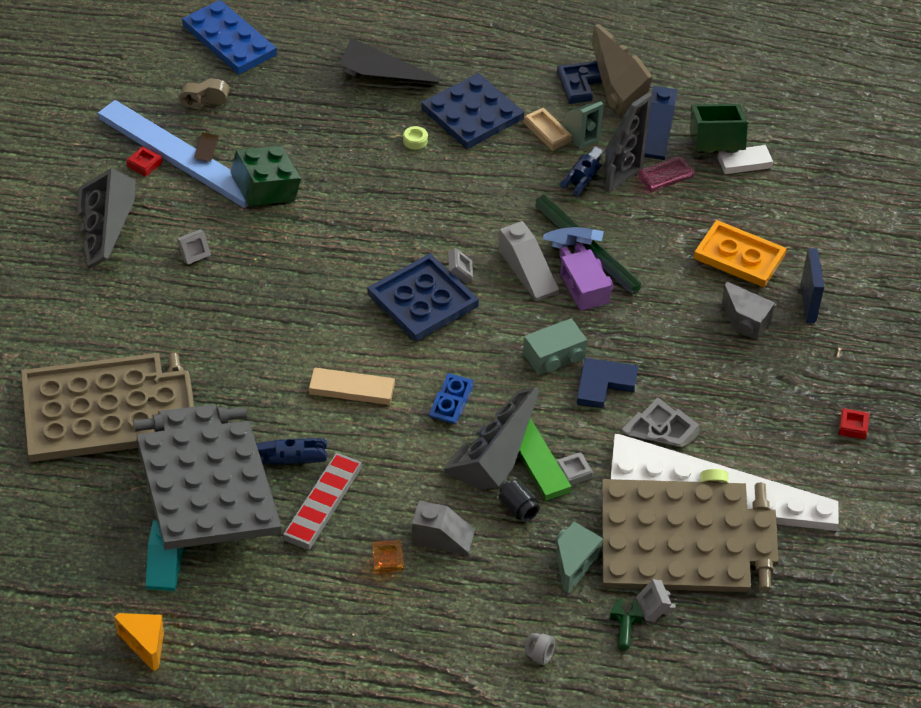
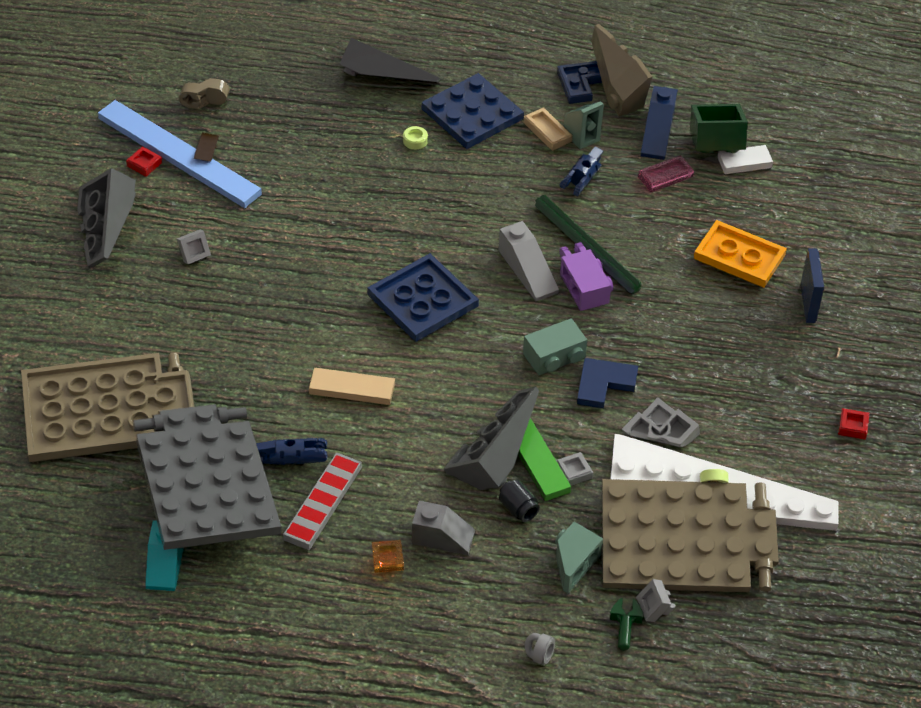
(143, 635): light orange slope -> none
(229, 37): blue plate -> none
(265, 175): dark green piece -> none
(452, 398): blue slope -> none
(460, 265): light grey tile -> none
(572, 235): light blue slope -> none
(627, 146): dark grey wedge -> none
(747, 311): flat silver slope -> none

